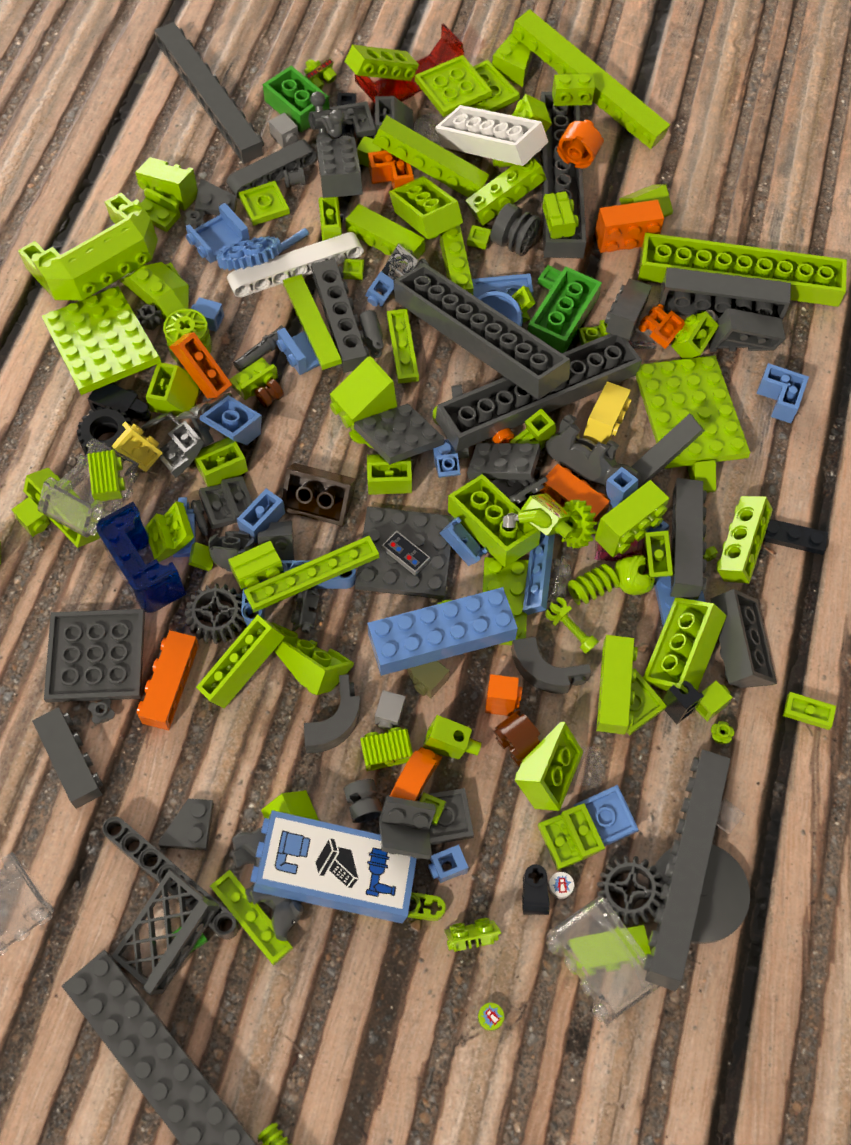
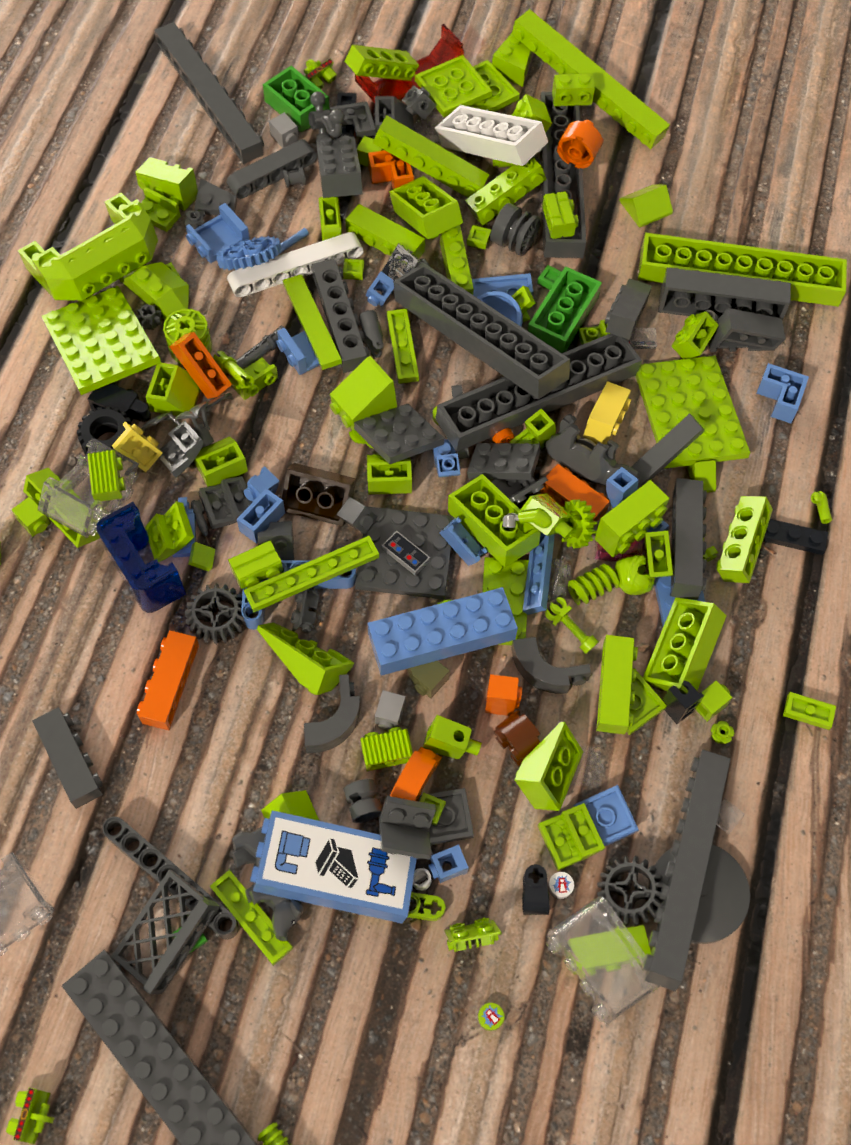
(32, 1117): none -> lime hips
(95, 655): dark grey plate -> none
(106, 715): dark grey plate -> none
(190, 827): dark grey wing -> none
(211, 310): medium blue brick -> none
(228, 546): dark grey cylinder -> none
(231, 367): none -> lime pin
(234, 420): medium blue slope -> none
(240, 661): lime brick -> none
(259, 483): none -> medium blue brick
(264, 203): lime plate -> none
(269, 393): reddish brown wheel -> none
(357, 515): none -> dark grey brick
(418, 102): none -> dark grey brick
(419, 876): none -> white hinge
(626, 224): orange brick -> none
(666, 330): orange plate -> none
(744, 641): dark grey slope -> none
(820, 499): none -> lime arm

